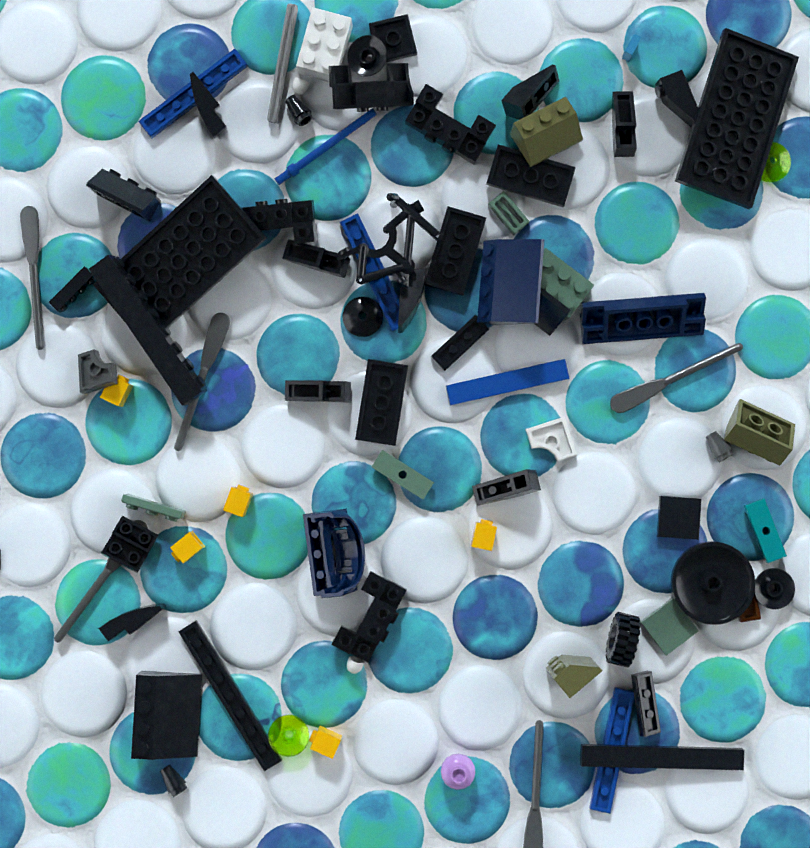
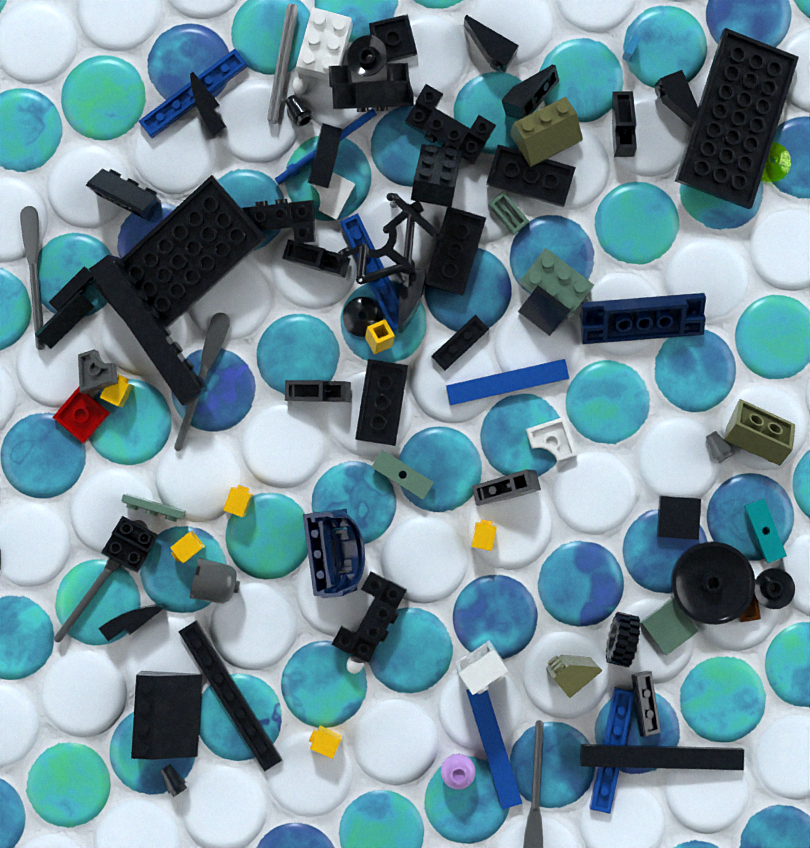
(64, 320): none -> black tile
(81, 415): none -> red tile
(214, 582): none -> dark grey cylinder
(286, 745): clear neon green dish -> none
(325, 156): none -> black slope
(335, 197): none -> white tile
(379, 336): none -> yellow brick
(436, 175): none -> black brick
(481, 668): none -> white brick
(493, 46): none -> black slope
(494, 749): none -> blue tile
(510, 281): dark blue slope -> none
(639, 394): dark grey piece -> none

